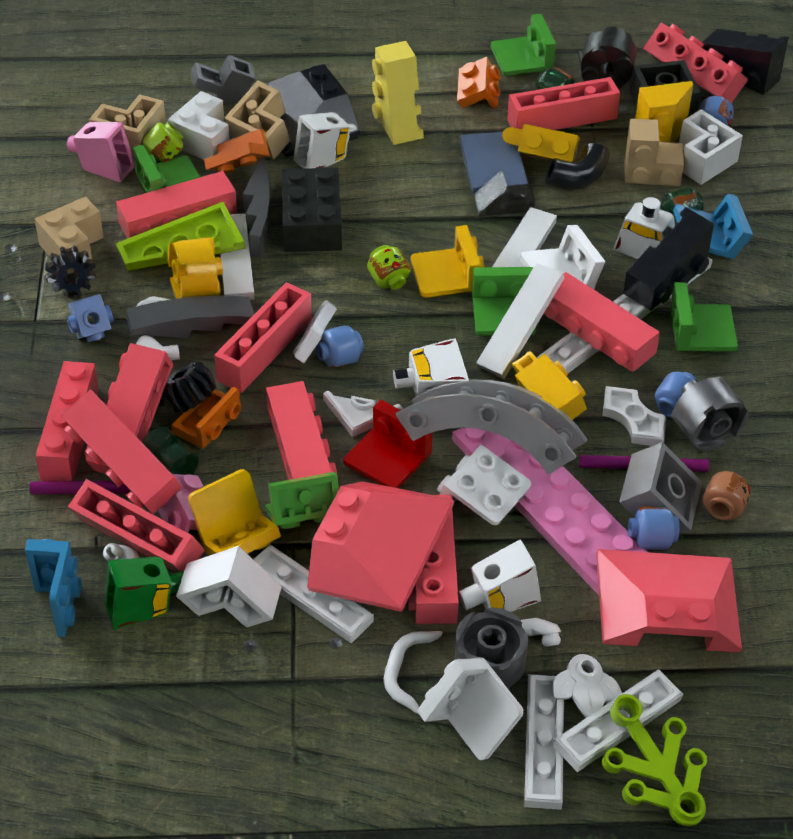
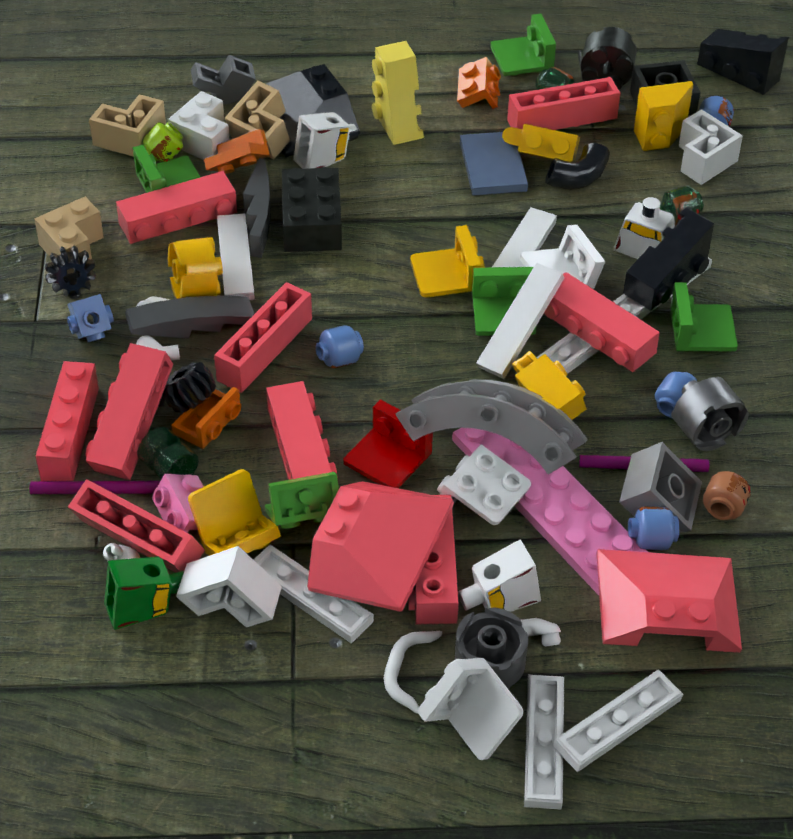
(55, 571): dark azure bracket -> none
(103, 149): bright pink torso -> none
(121, 452): coral brick -> none
(152, 246): lime wing -> none
(314, 331): white tile -> none
(353, 413): white tile -> none
(388, 267): lime head -> none
(432, 367): white torso -> none
(499, 198): clear smoke slope -> none
(586, 689): white plate -> none
(642, 424): white tile -> none
(650, 160): tan brick -> none
(658, 766): lime plant -> none
(706, 67): coral brick -> none
(730, 227): dark azure bracket -> none

